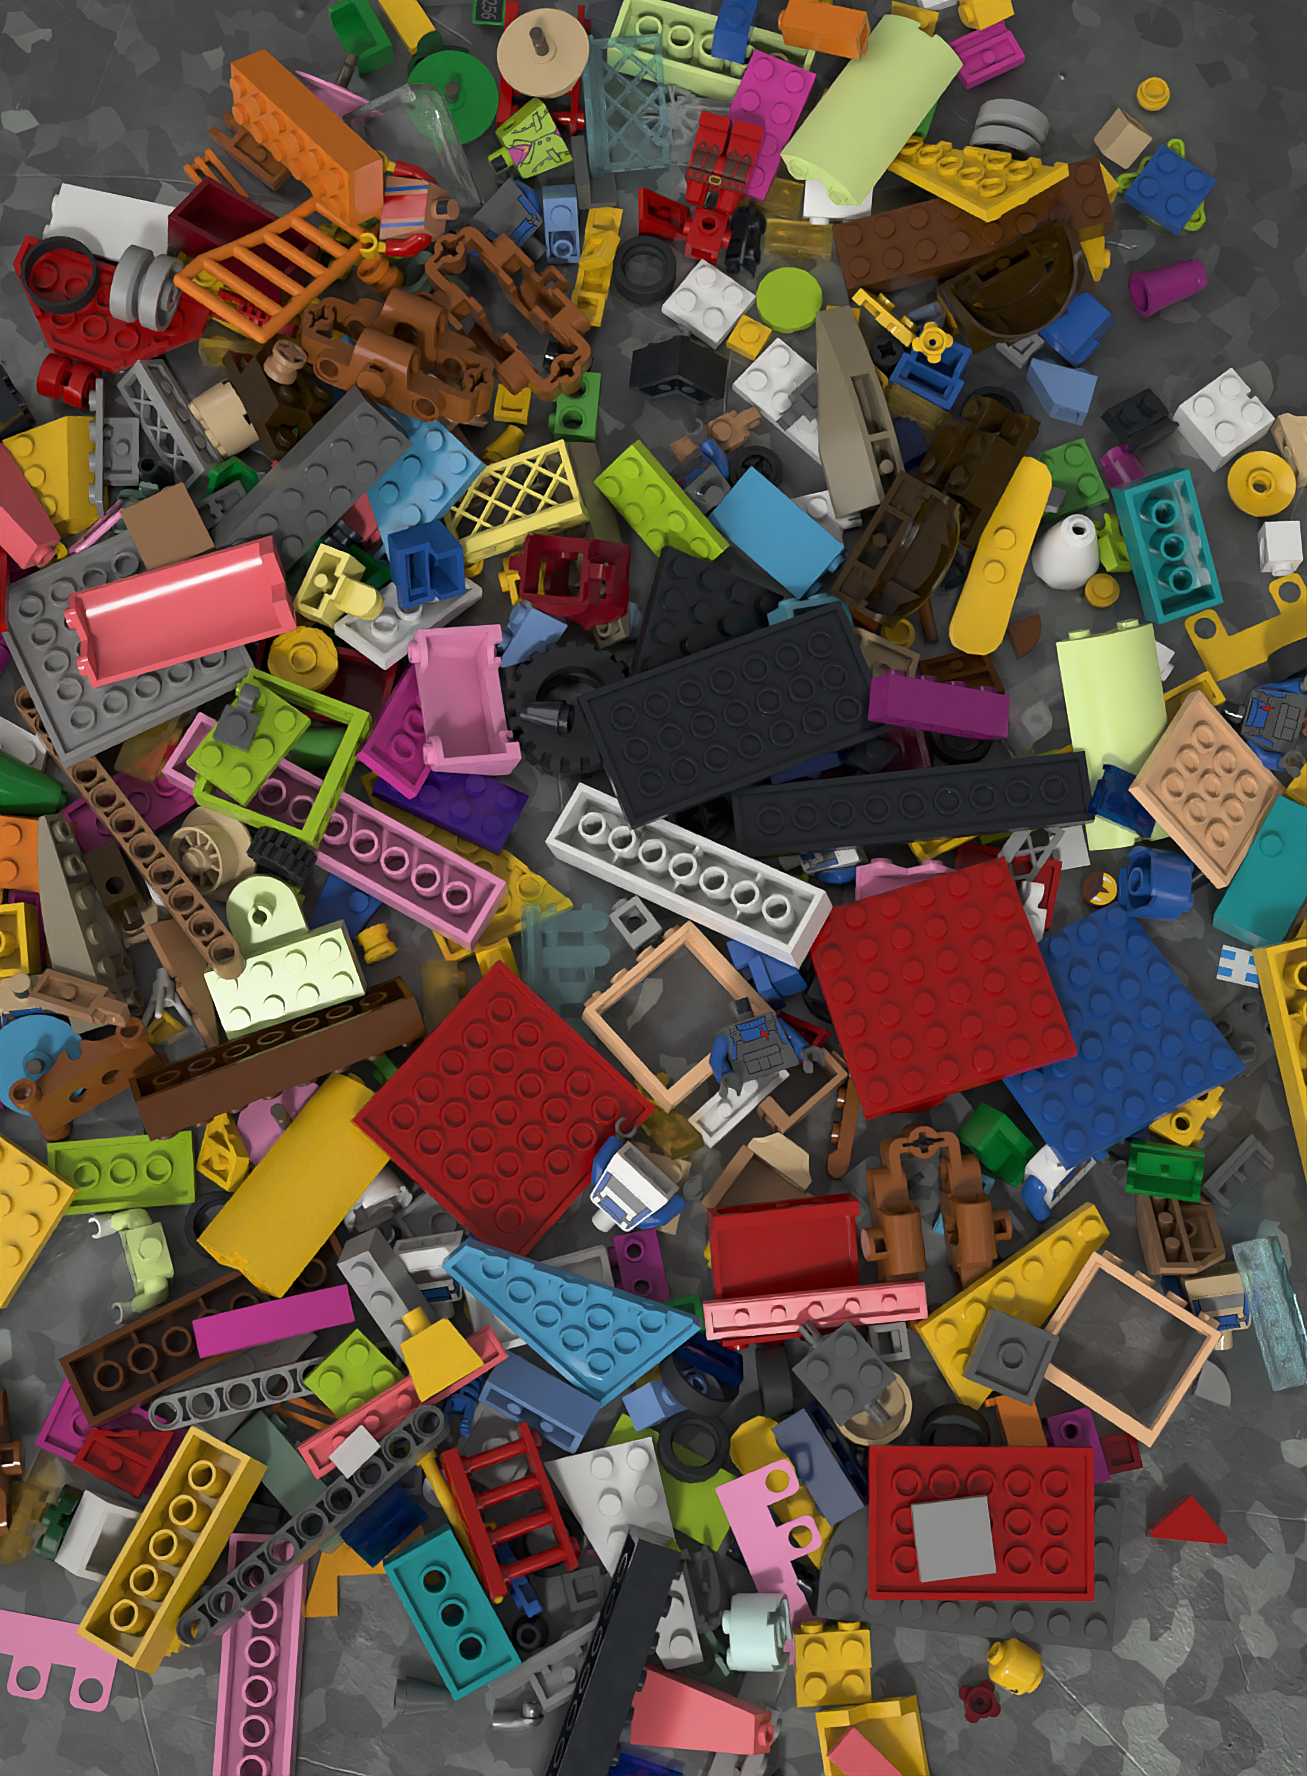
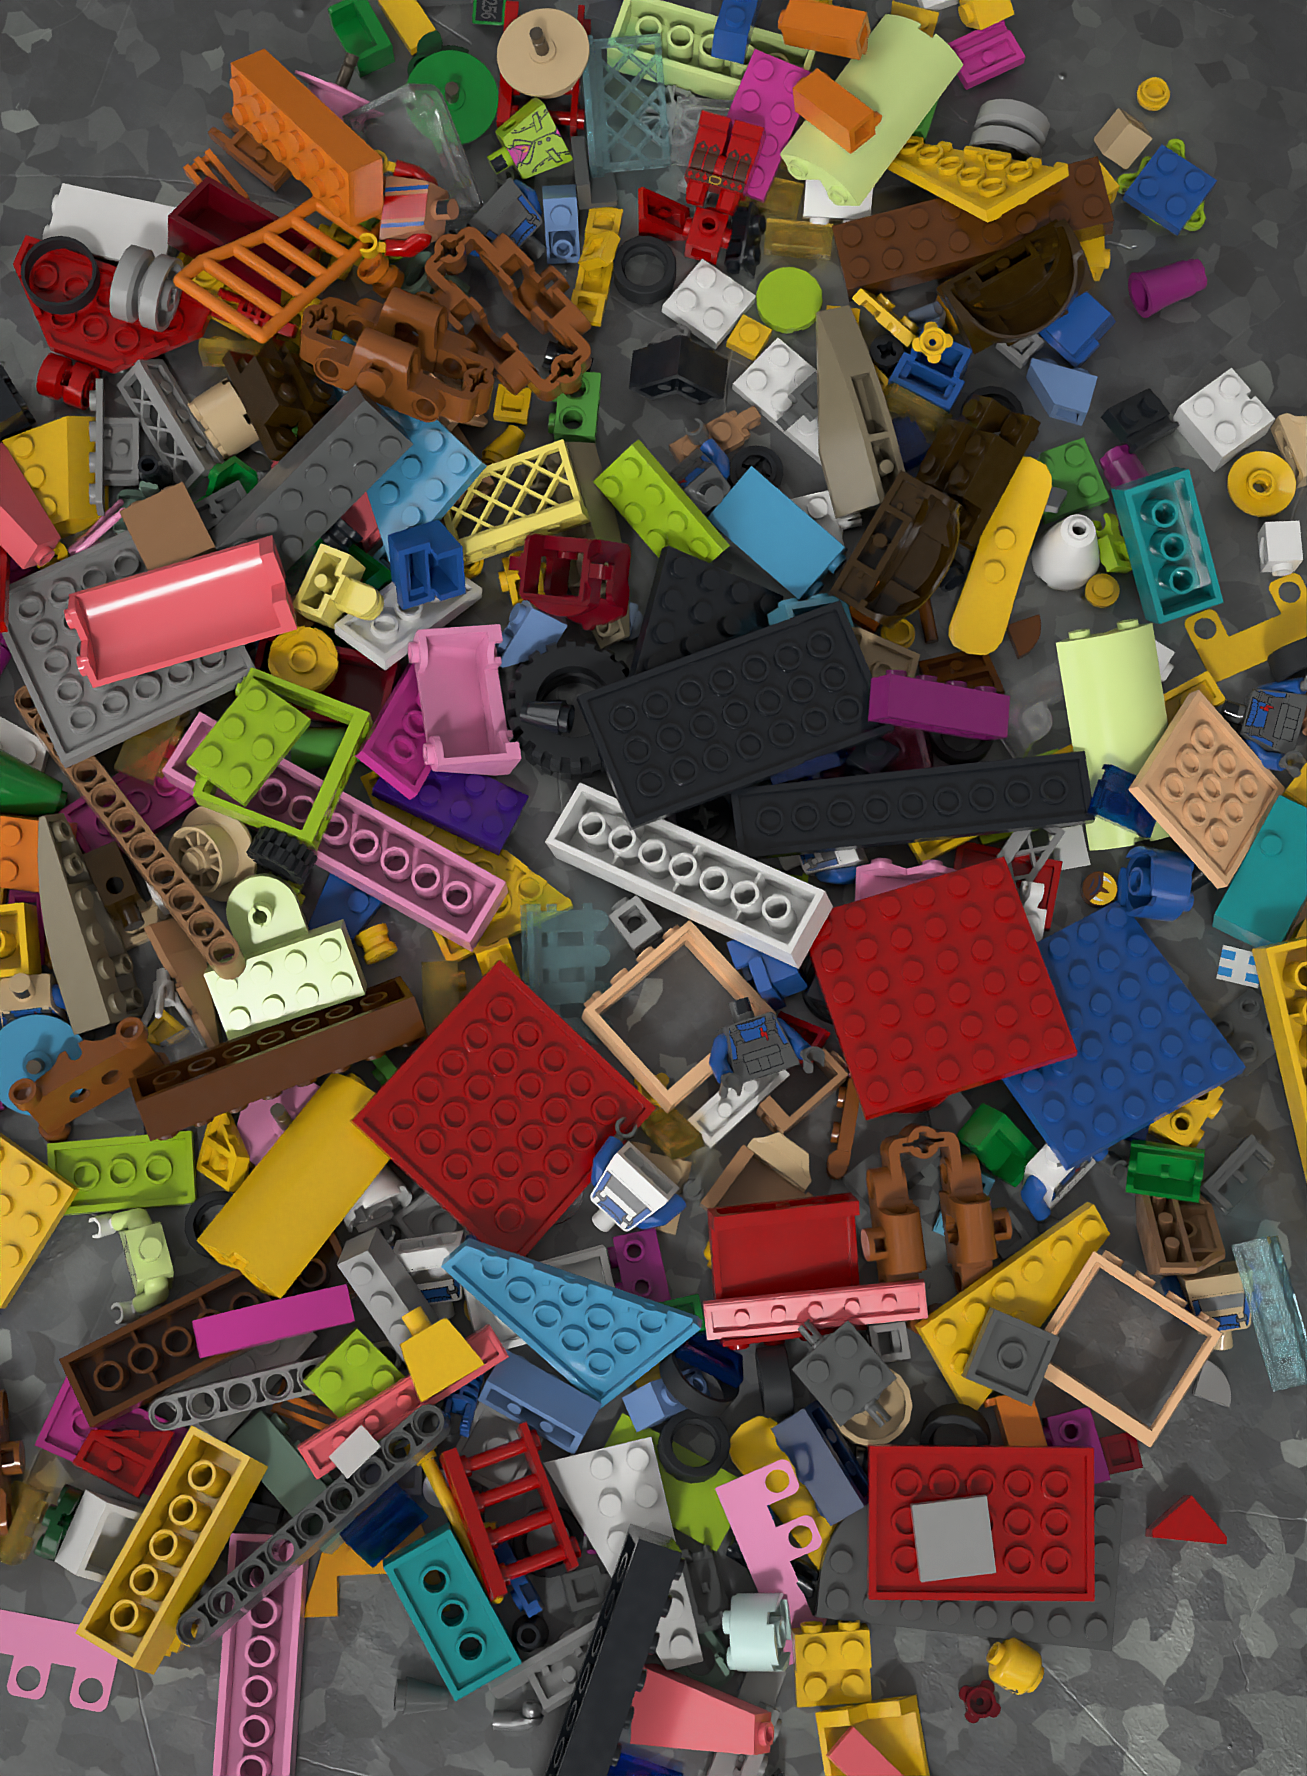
(78, 999): medium nougat hinge -> none
(239, 725): dark grey plate -> none
(285, 361): medium nougat wheel -> none
(834, 110): none -> orange brick

